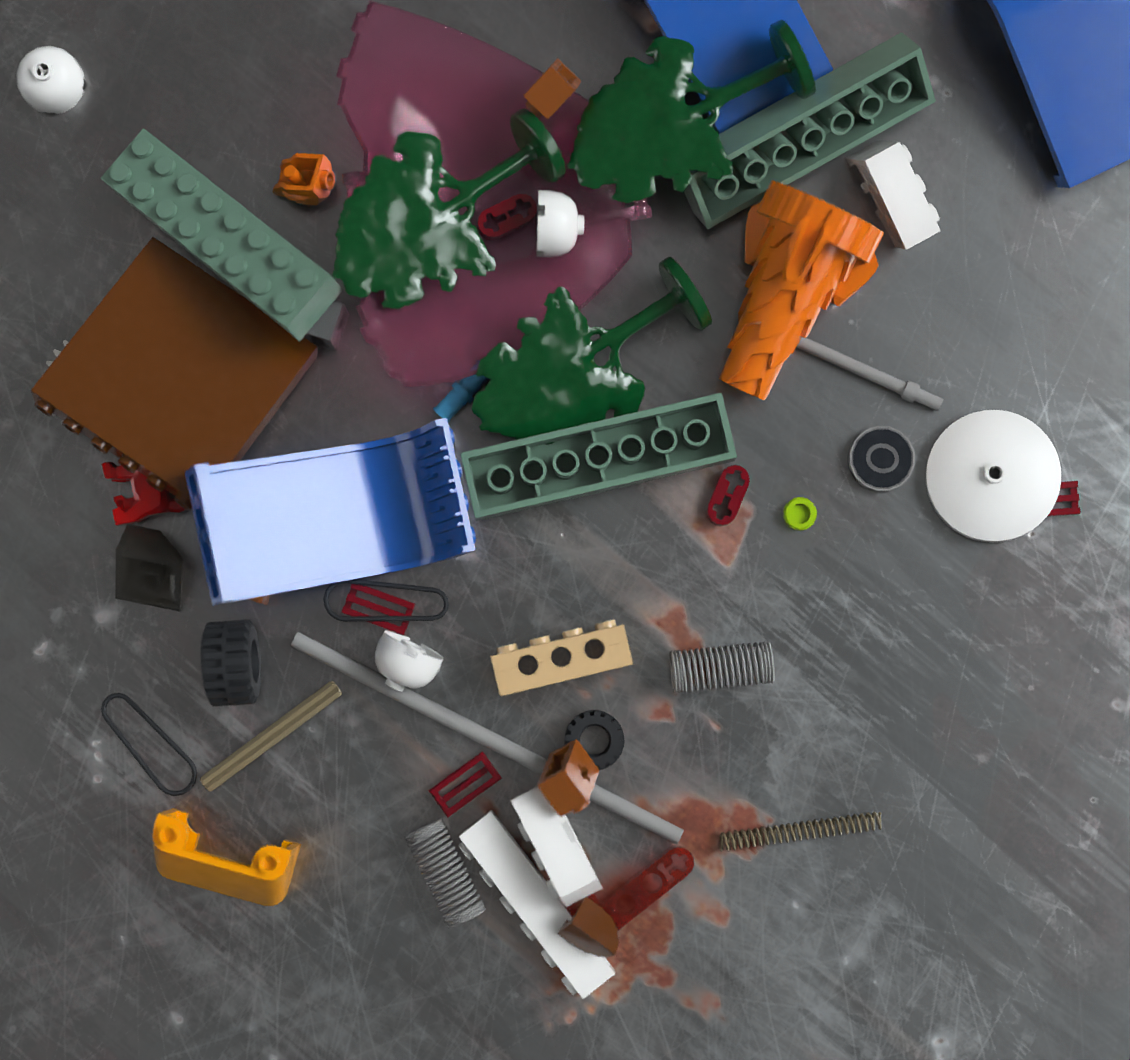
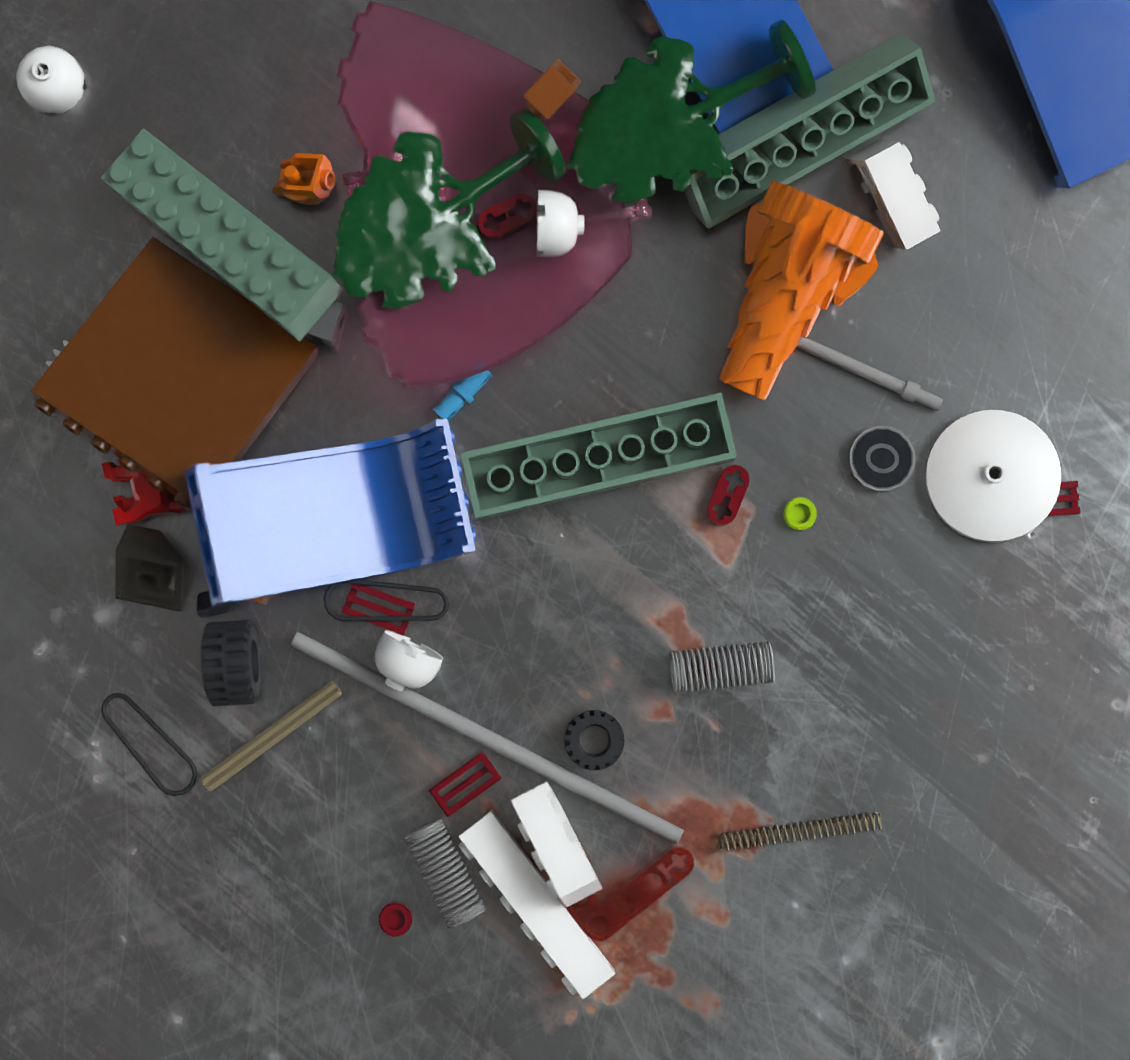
(205, 607): none -> black slope
(261, 882): light orange windscreen -> none
(395, 919): none -> dark red tile
(554, 375): dark green plant -> none
(568, 778): dark orange brick -> none
(591, 930): reddish brown brick -> none
(614, 655): tan brick -> none

